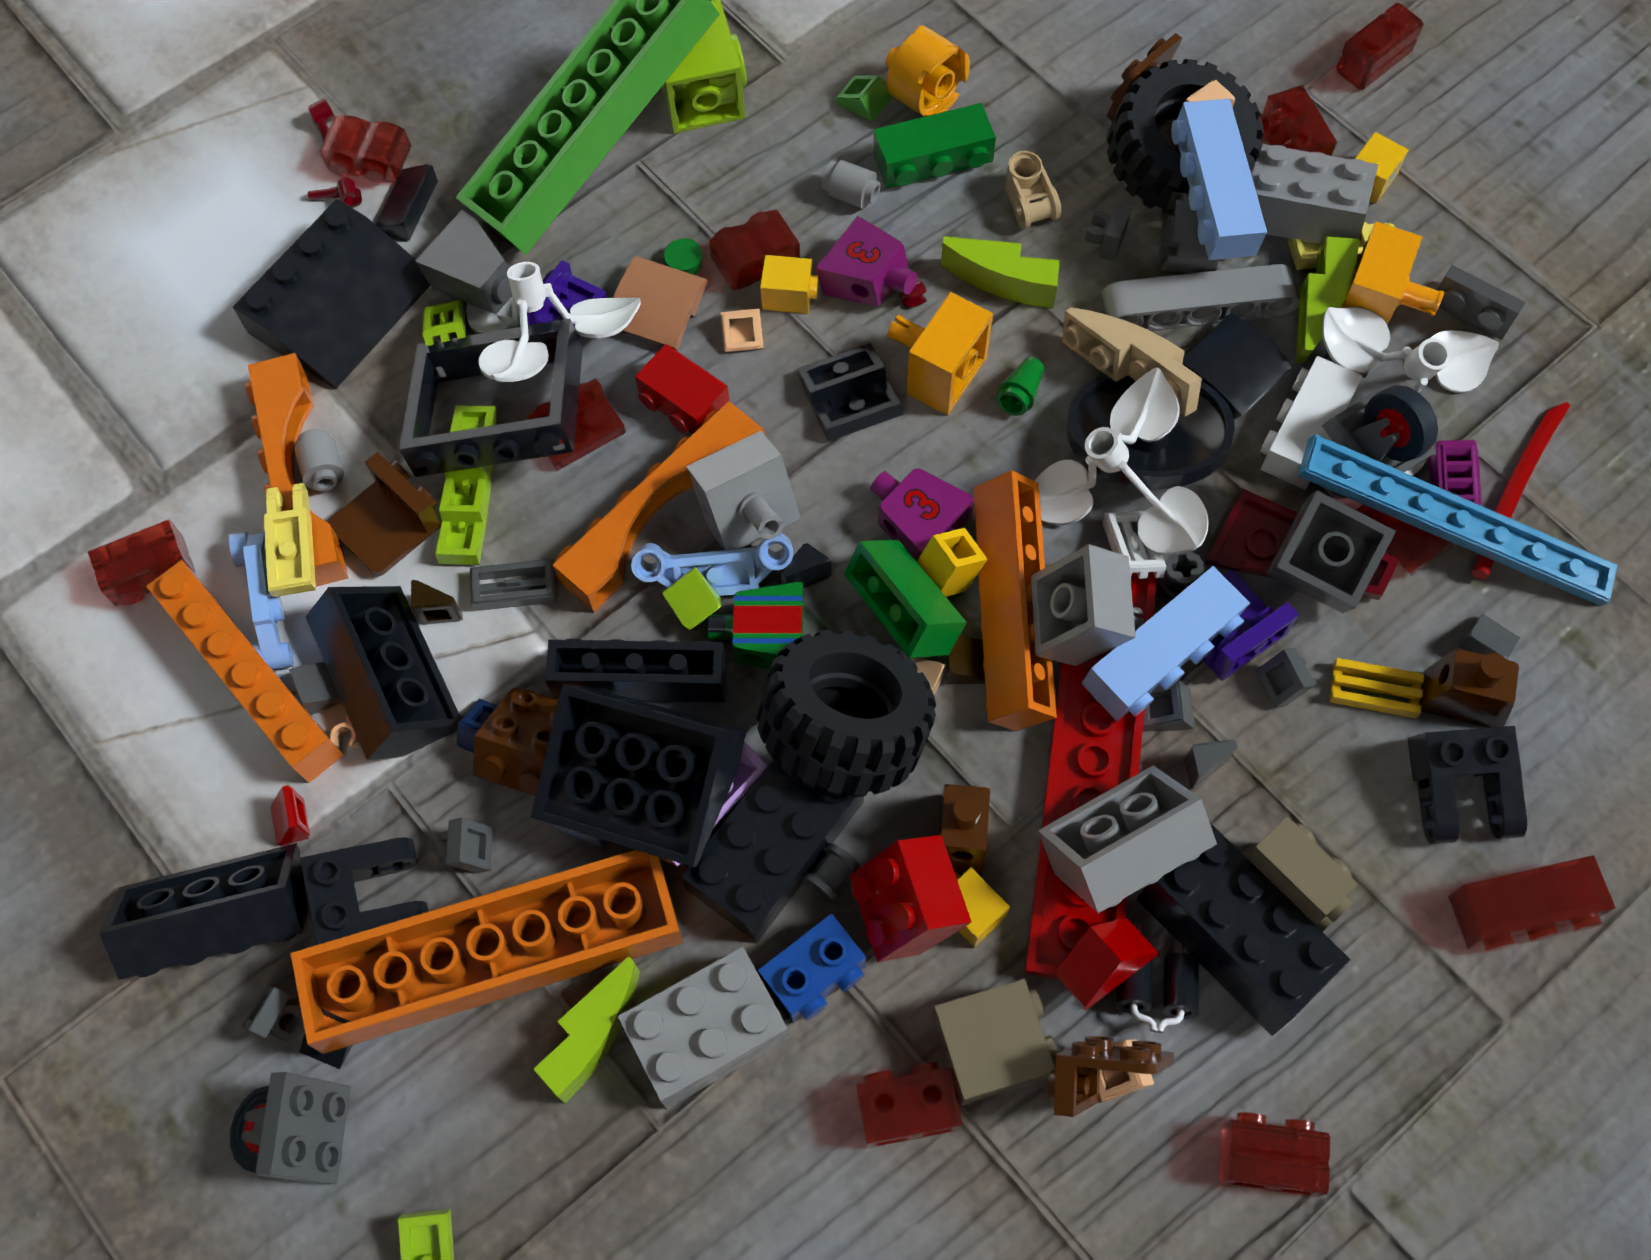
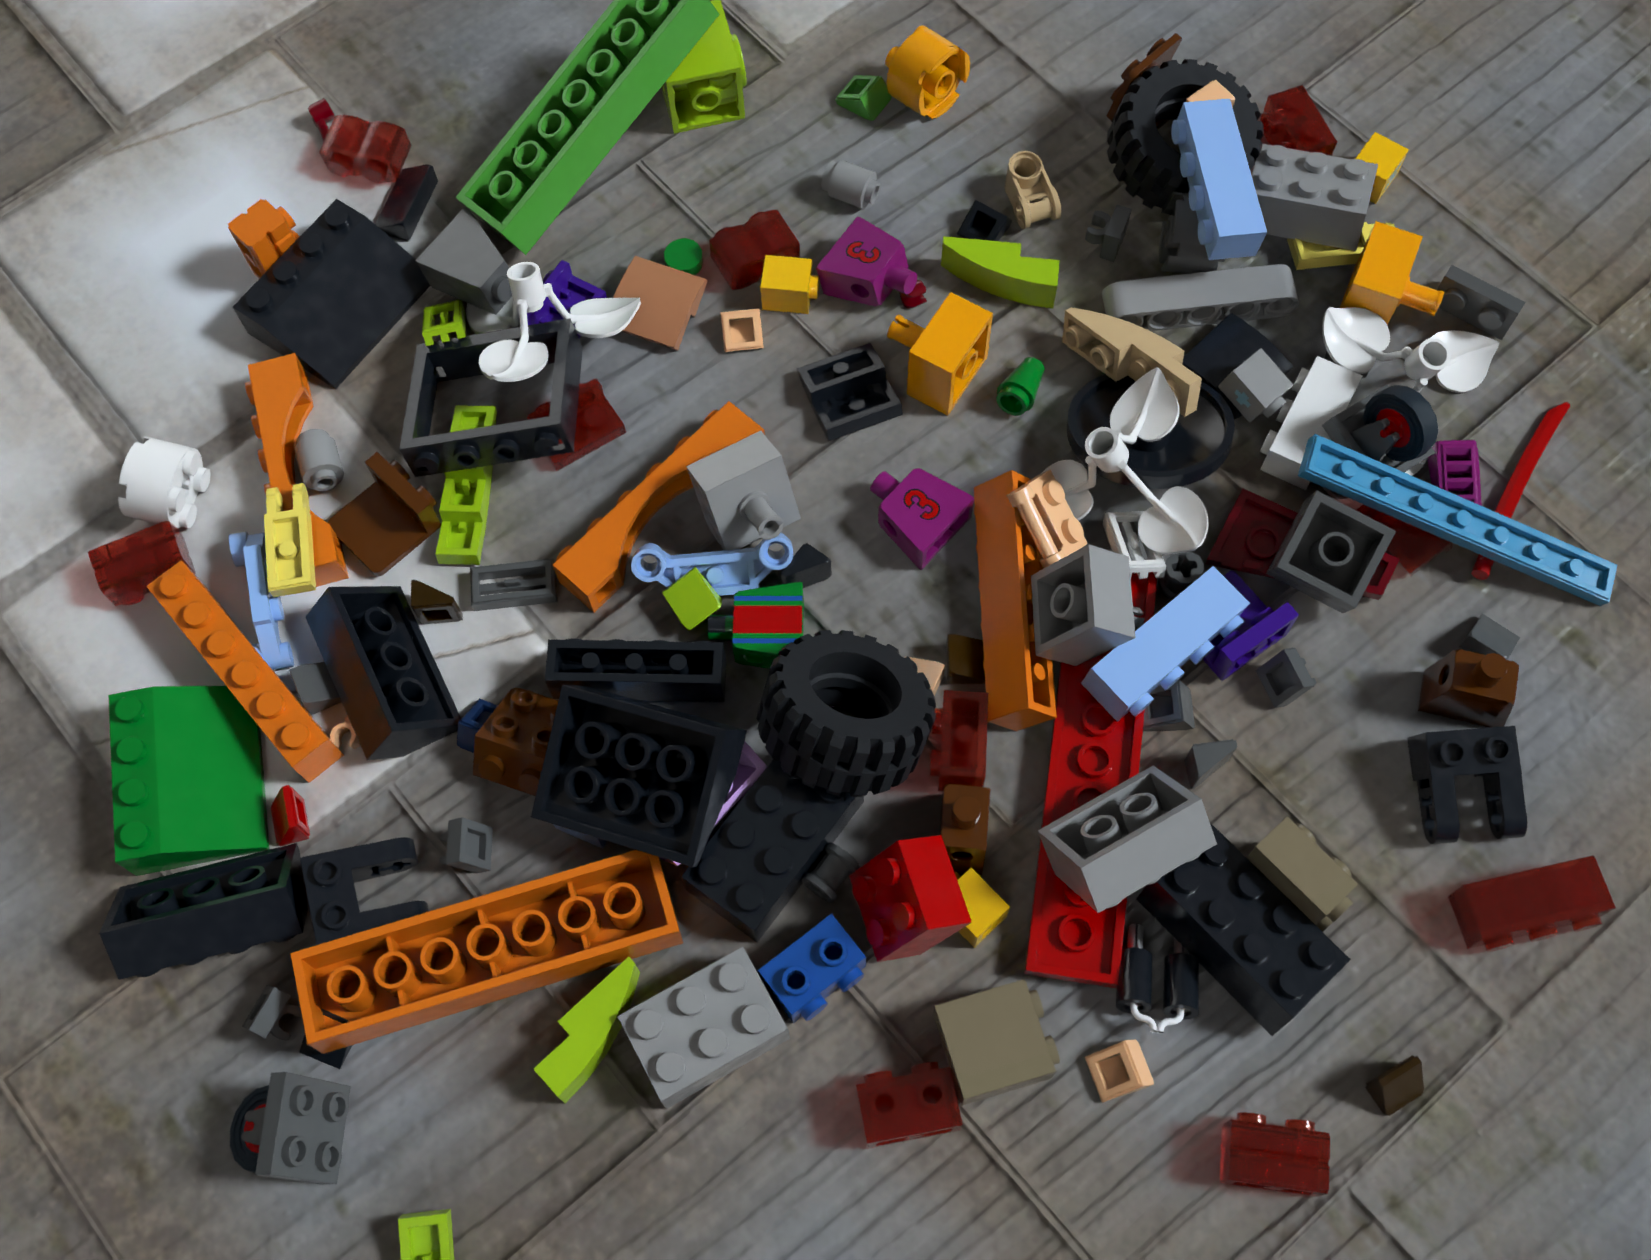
(162, 482): none -> white brick
(184, 778): none -> green slope
(263, 235): none -> orange brick
(345, 191): dark red hand -> none
(680, 389): red piece -> none
(904, 598): green brick -> none
(934, 145): green brick -> none
(952, 561): yellow brick -> none
(962, 739): none -> clear red brick
(984, 223): none -> black slope
(1048, 517): none -> light nougat plate
(1077, 1070): reddish brown bracket -> none
(1104, 960): red slope -> none
(1256, 386): none -> light grey brick
(1323, 290): lime slope -> none
(1376, 672): yellow tile -> none
(1379, 46): clear red brick -> none
(1397, 1085): none -> dark brown slope

